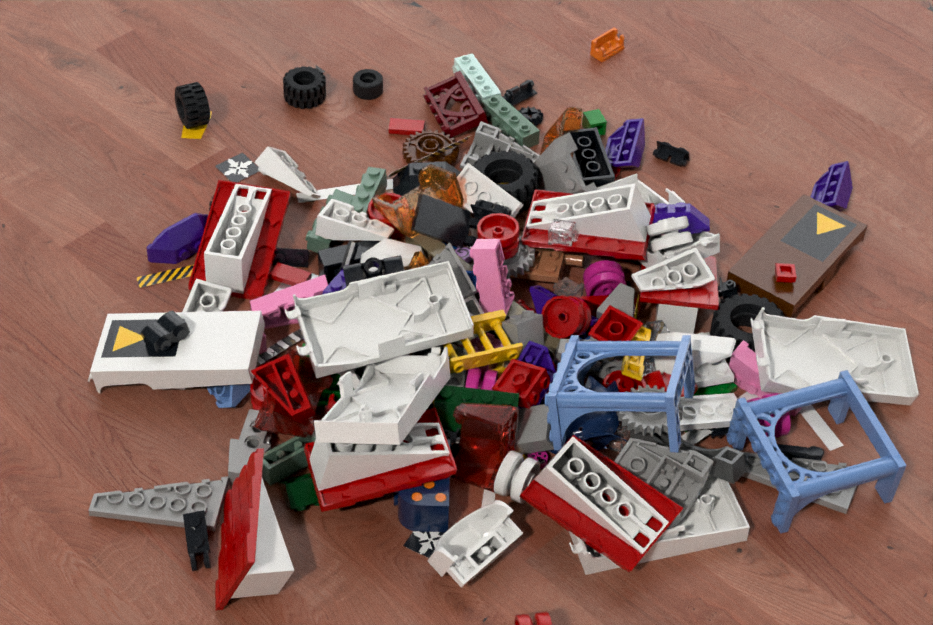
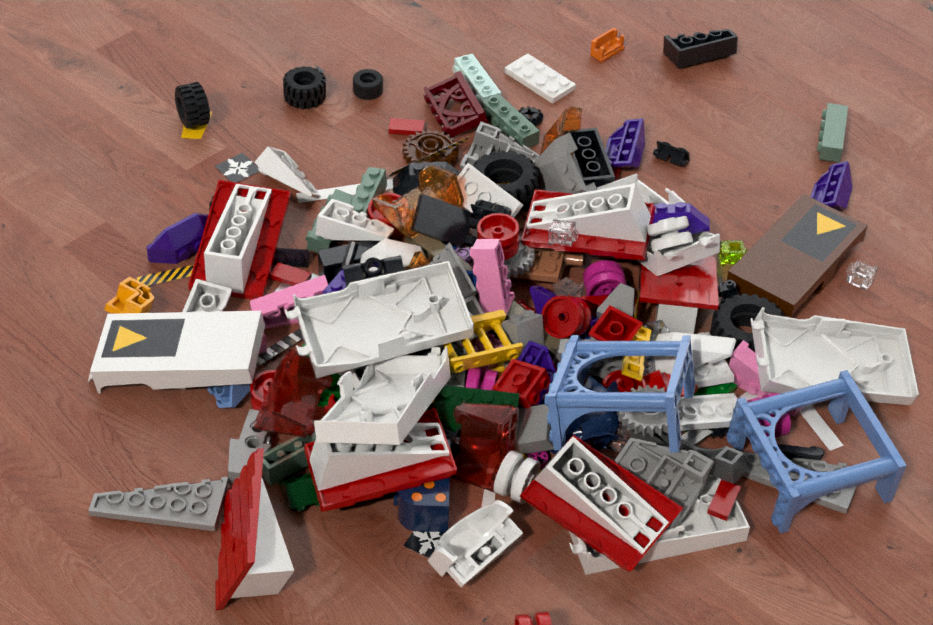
(131, 298): none -> light orange brick
(166, 331): black brick -> none
(197, 538): black hinge -> none
(286, 387): red wedge -> none
(518, 94): black hinge -> none
(540, 78): none -> white plate
(594, 119): green brick -> none
(678, 272): white wedge -> none
(700, 48): none -> black wedge
(723, 500): none -> red tile
(731, 251): none -> clear neon green brick
(785, 272): red plate -> none
(833, 132): none -> sand green brick
(861, 274): none -> clear brick

